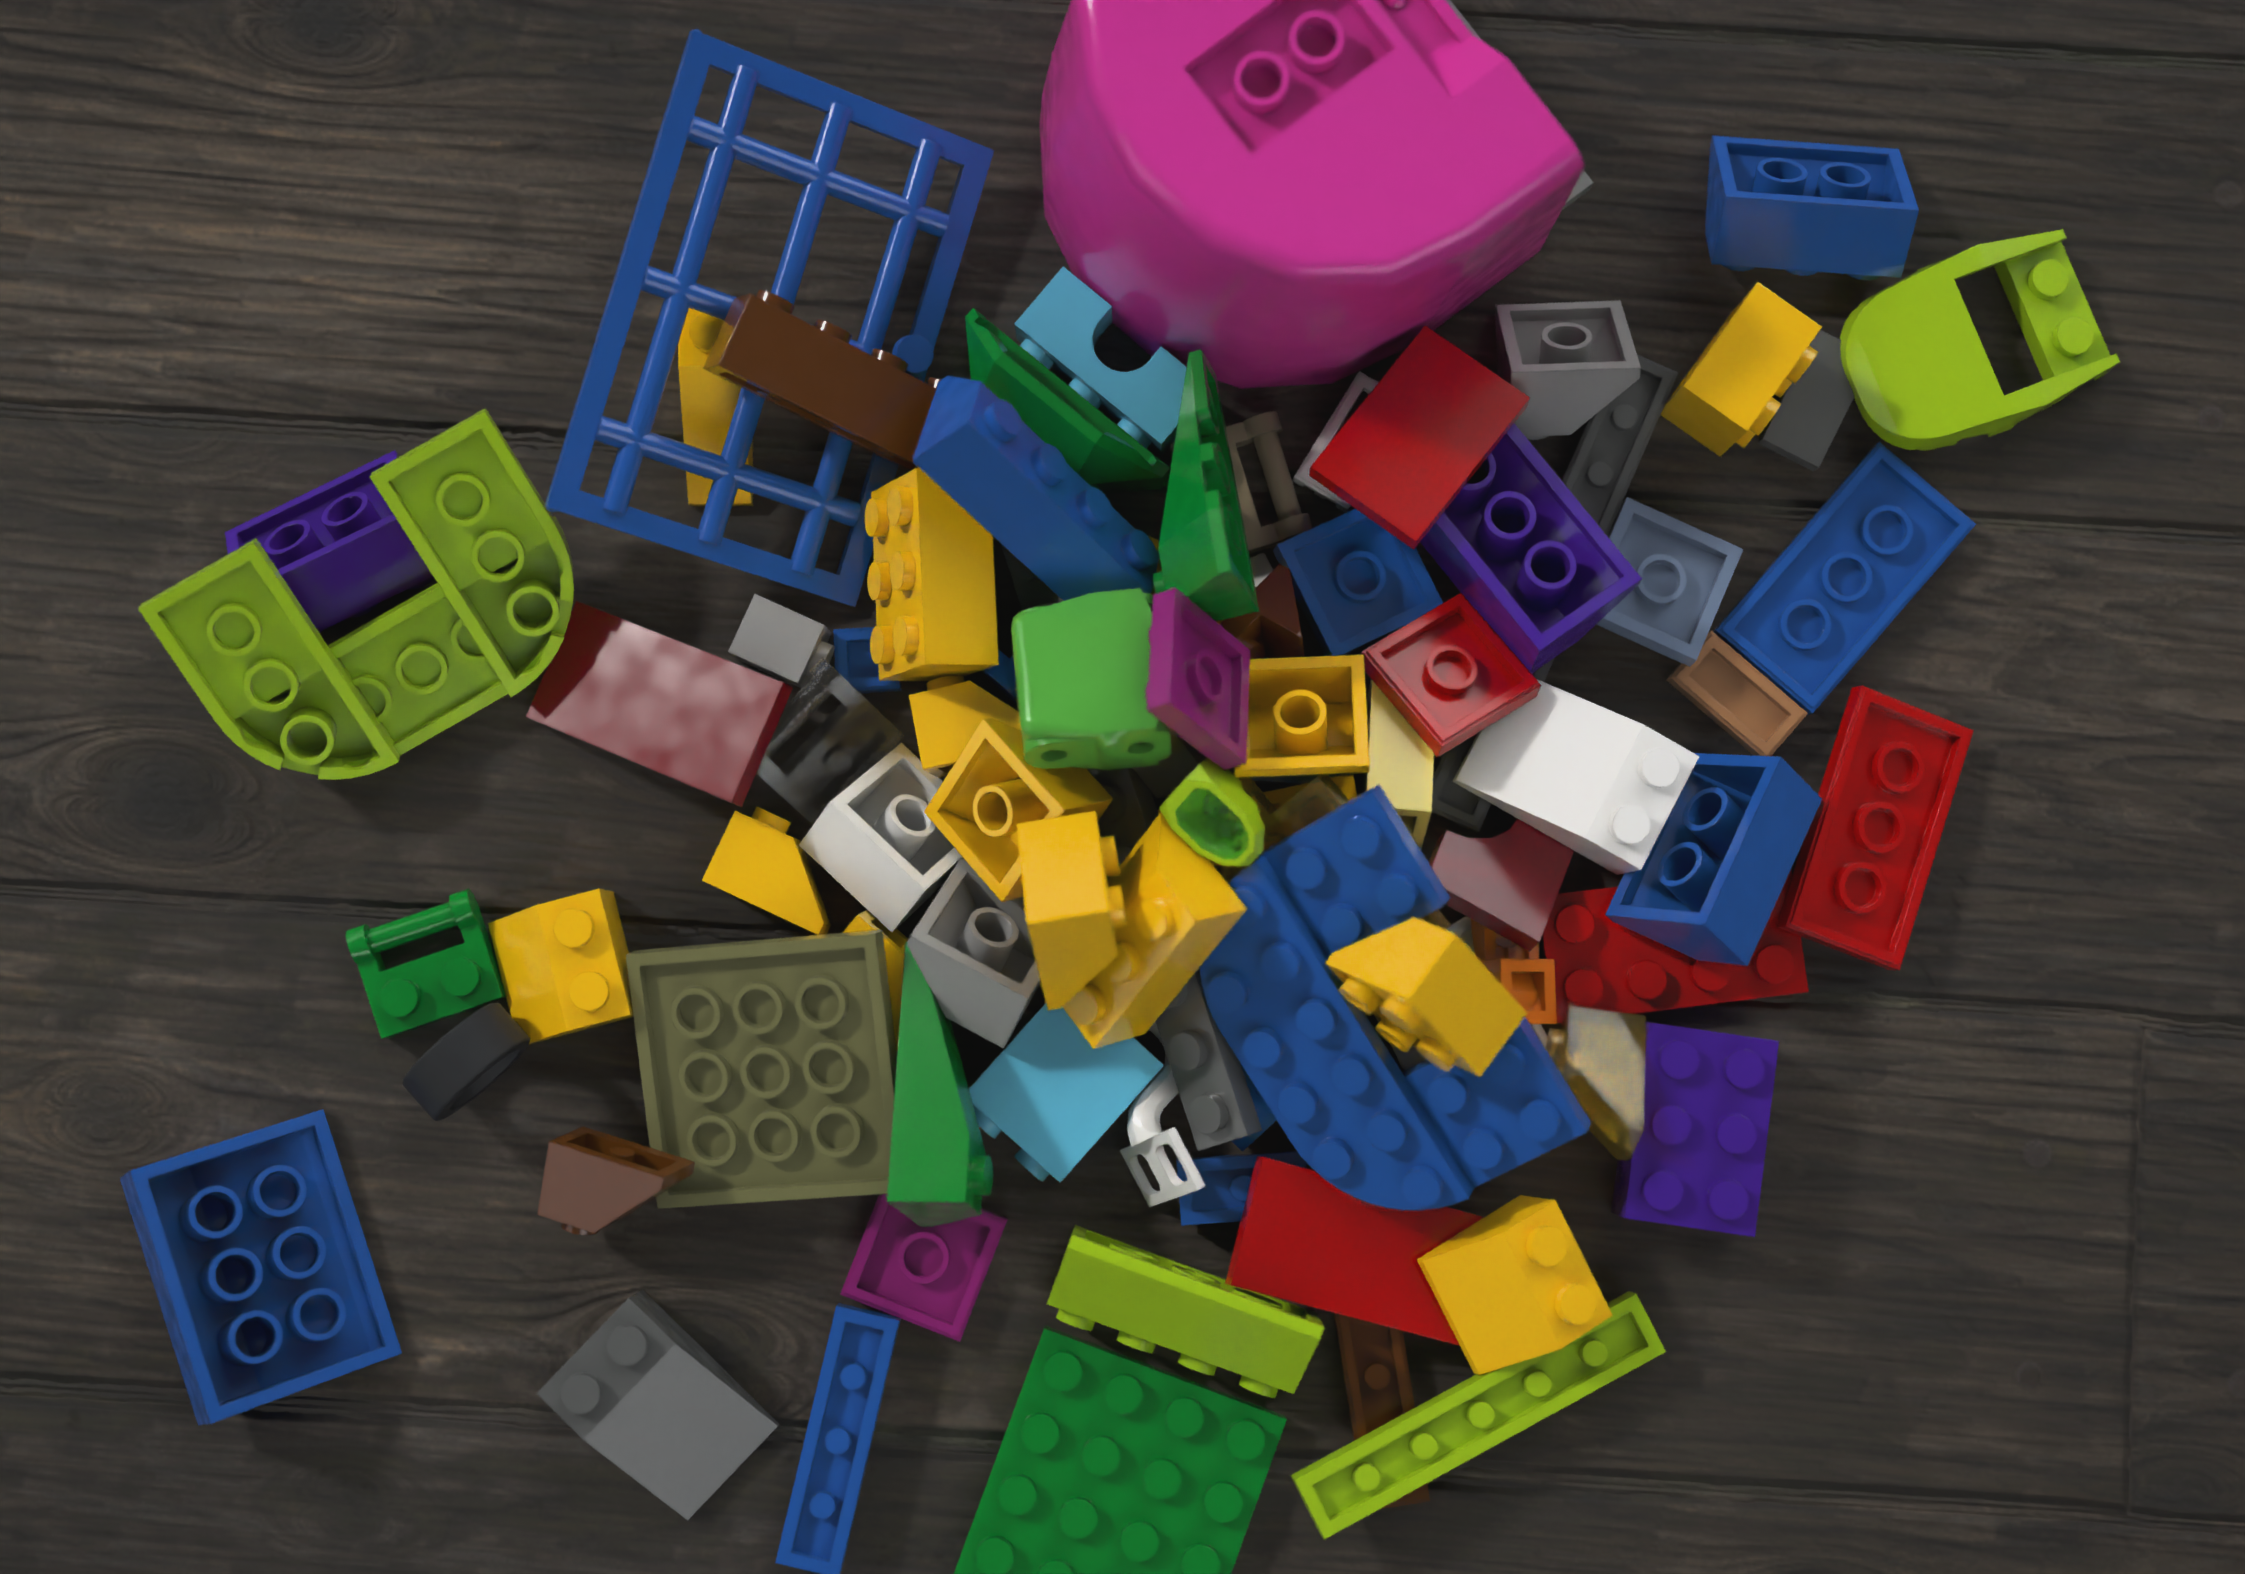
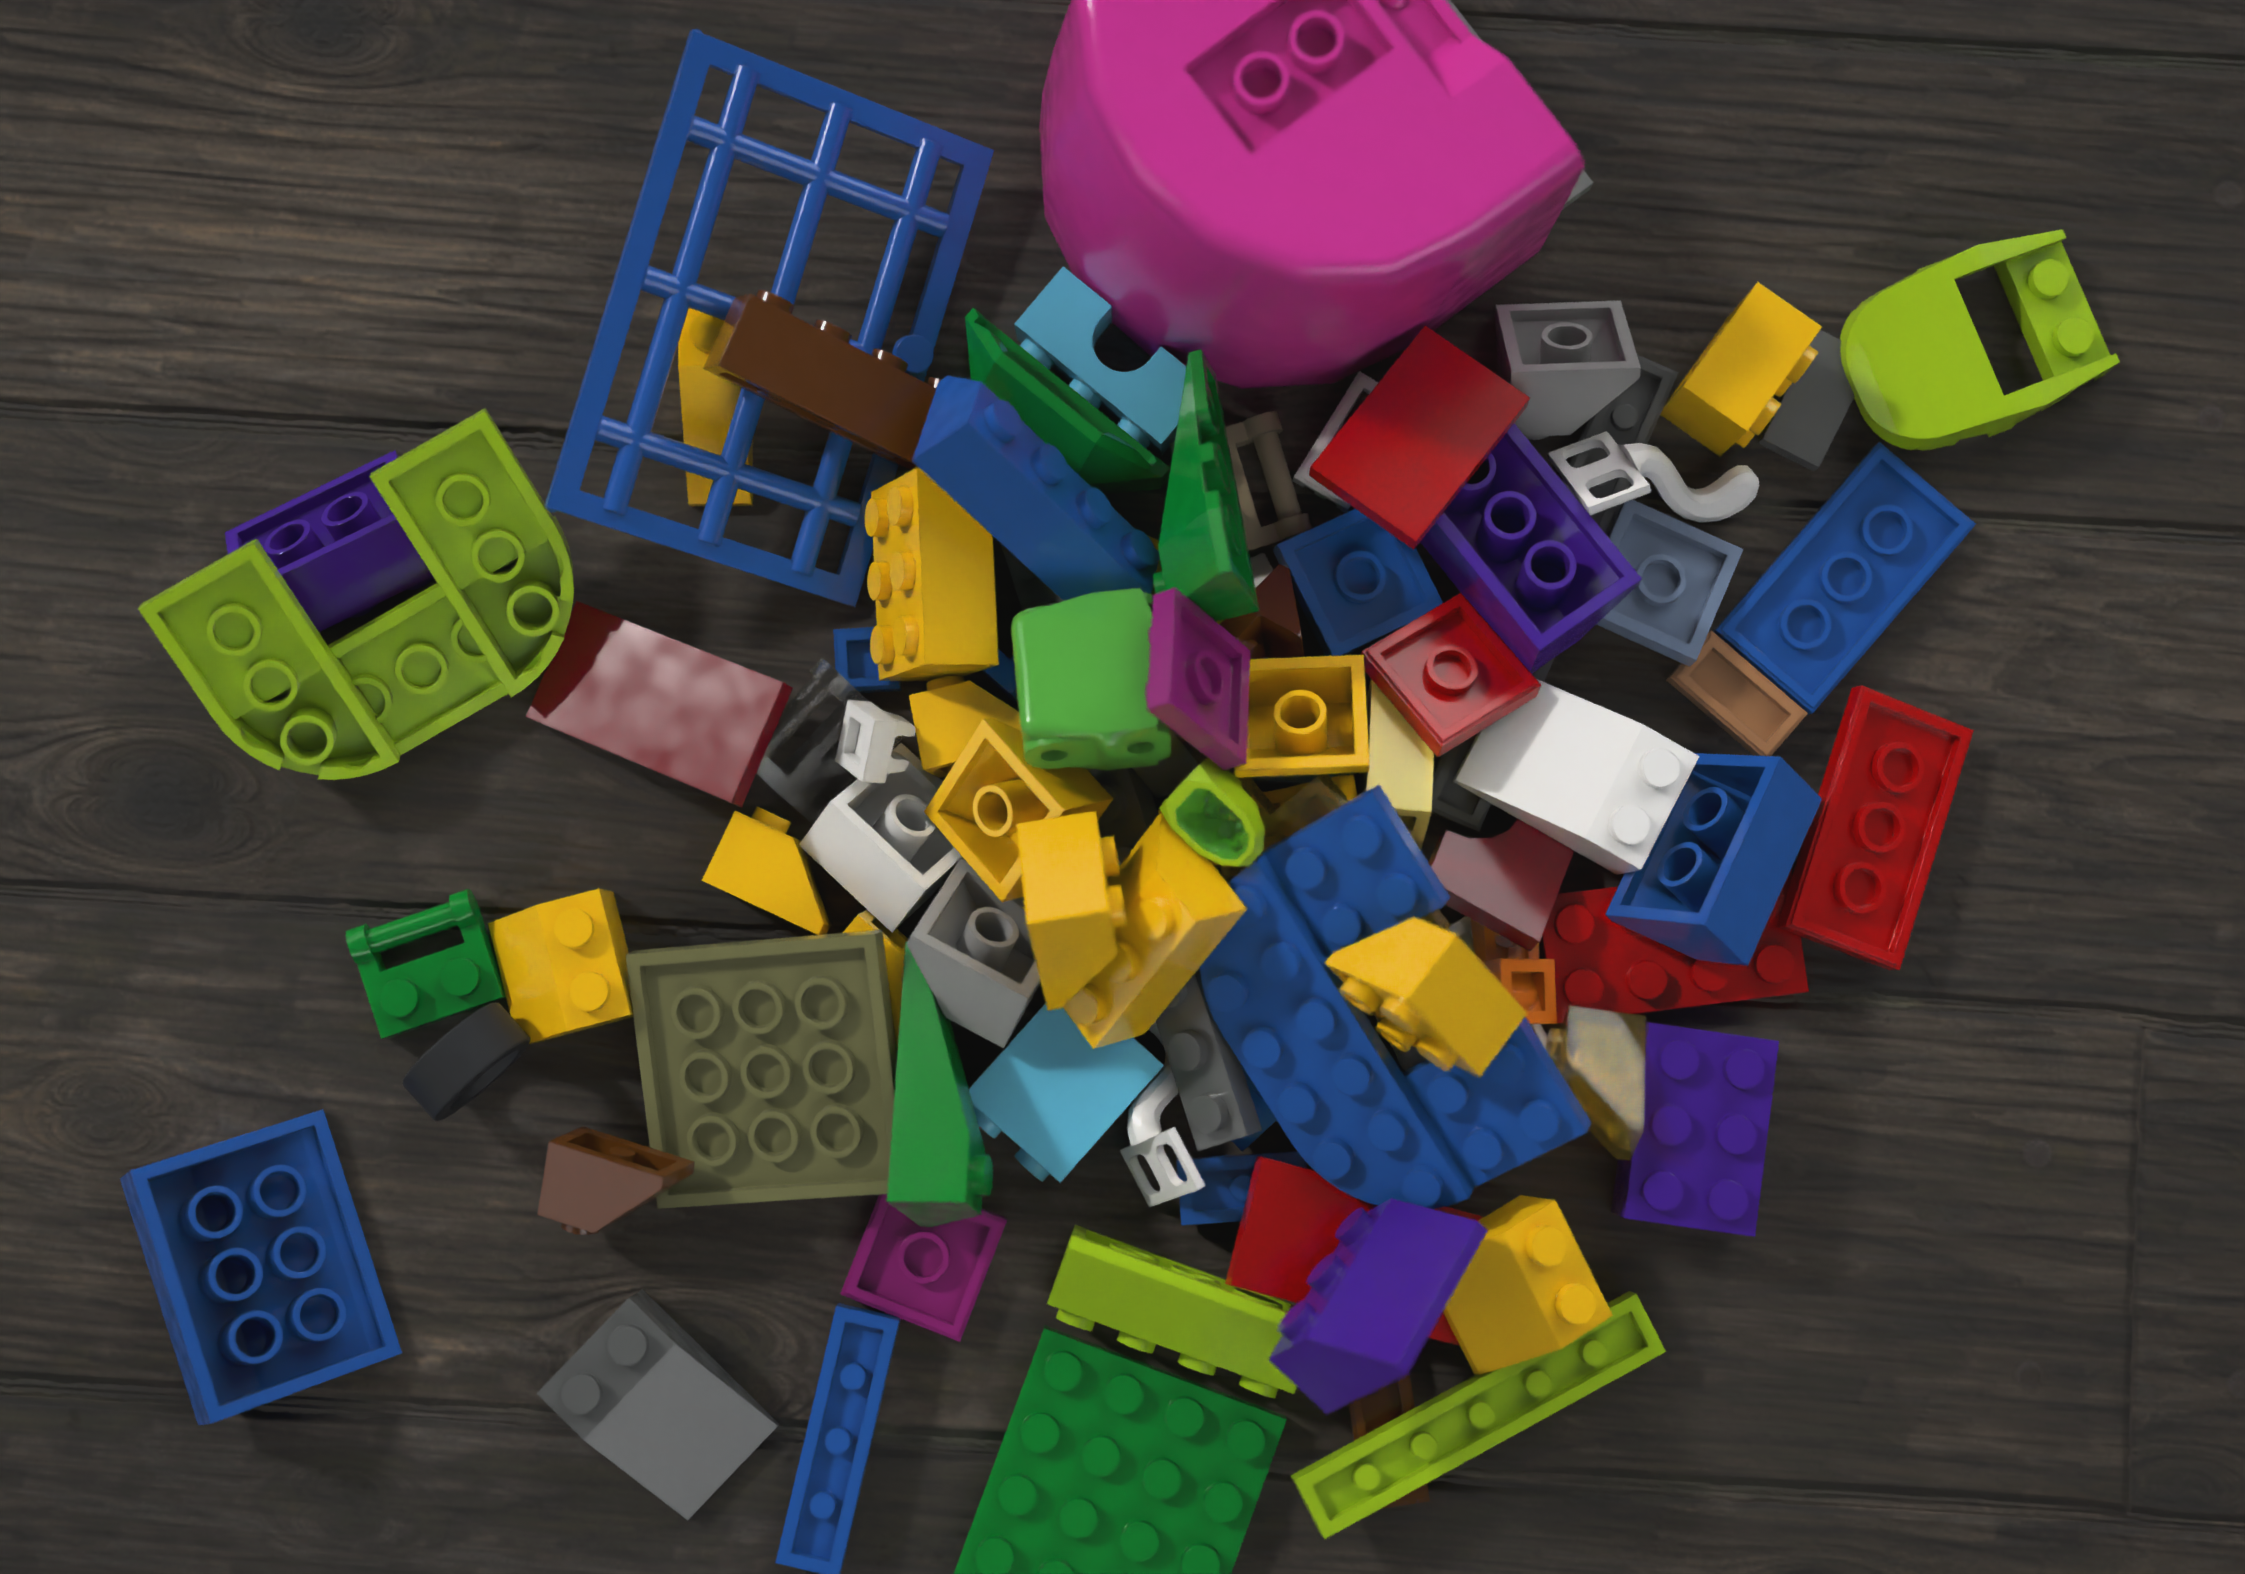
(781, 641): light grey brick -> none
(868, 742): none -> white tile
(1374, 1300): none -> dark purple slope
(1633, 461): none -> white piece
(1808, 207): blue slope -> none

